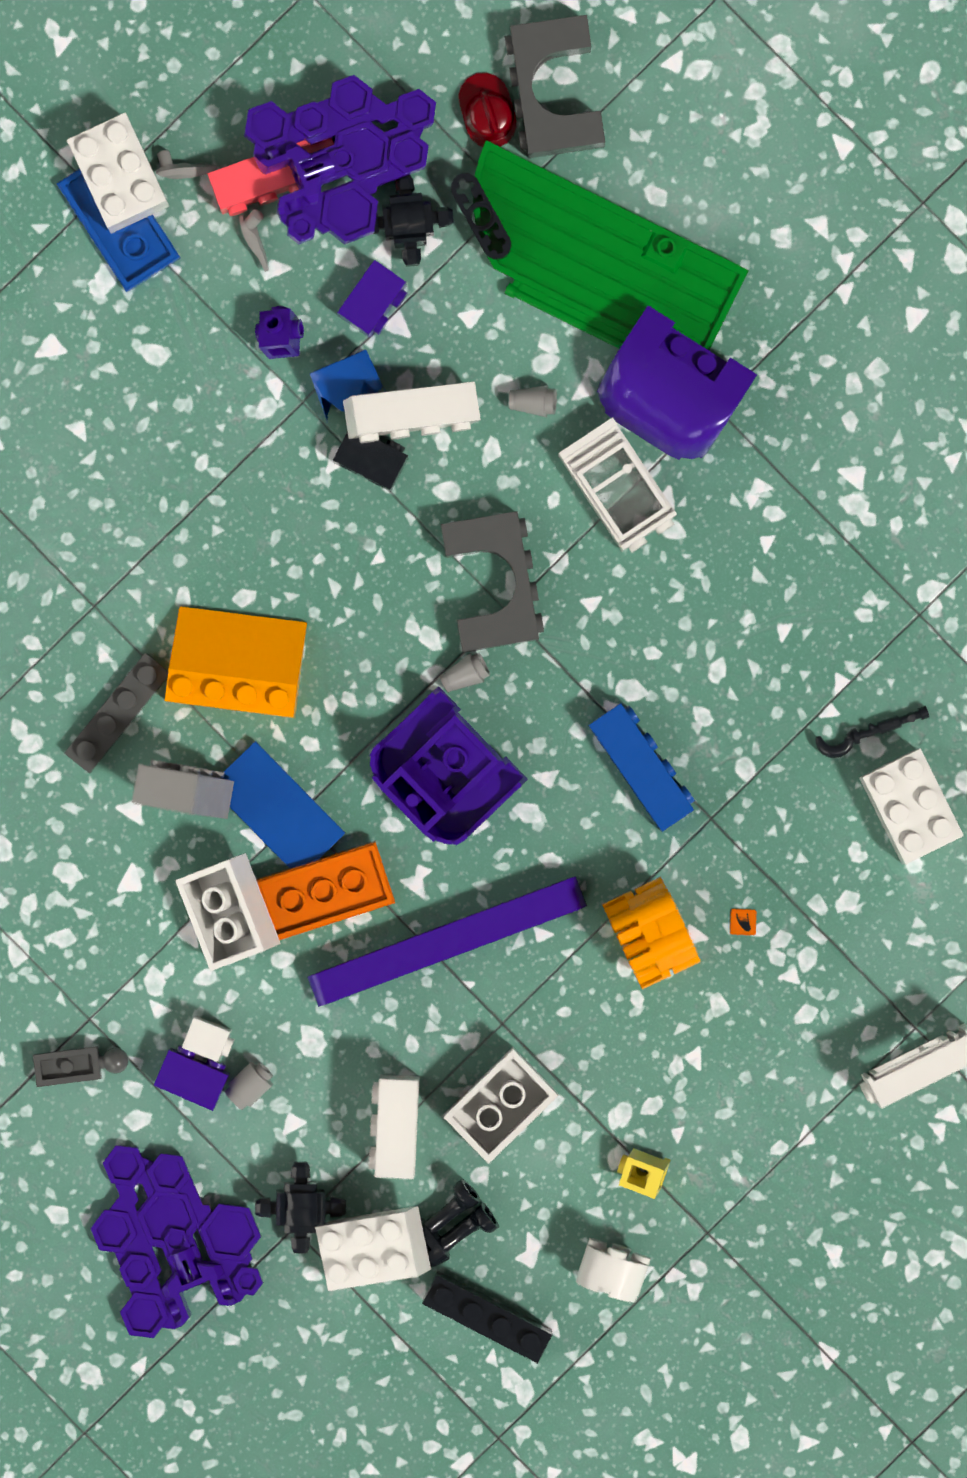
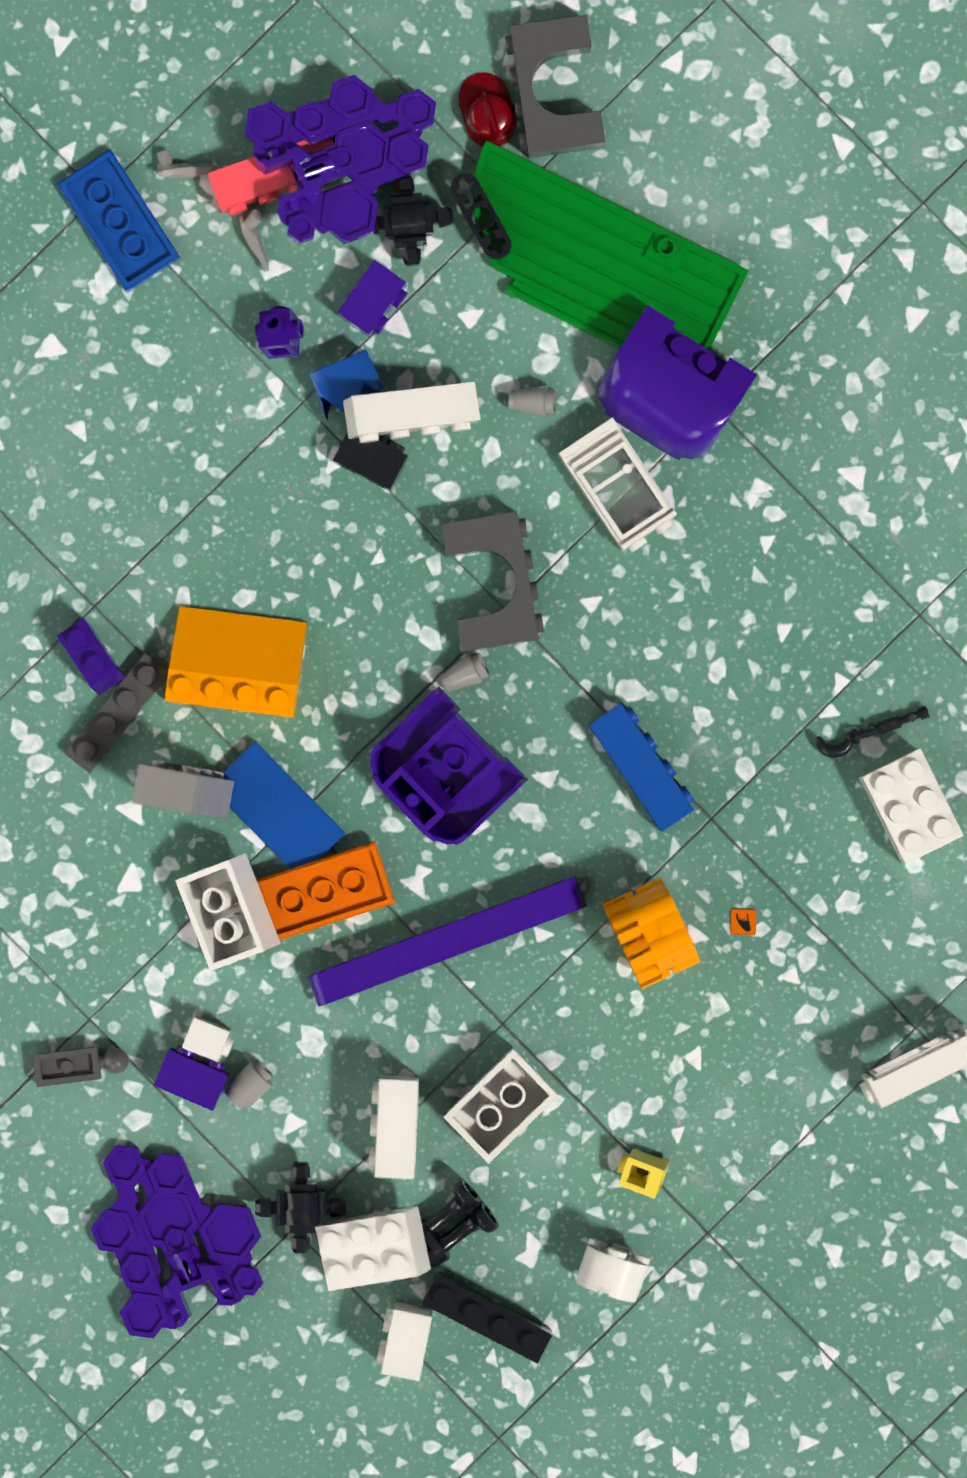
(91, 656): none -> dark purple brick
(118, 173): white brick -> none
(407, 1340): none -> white brick

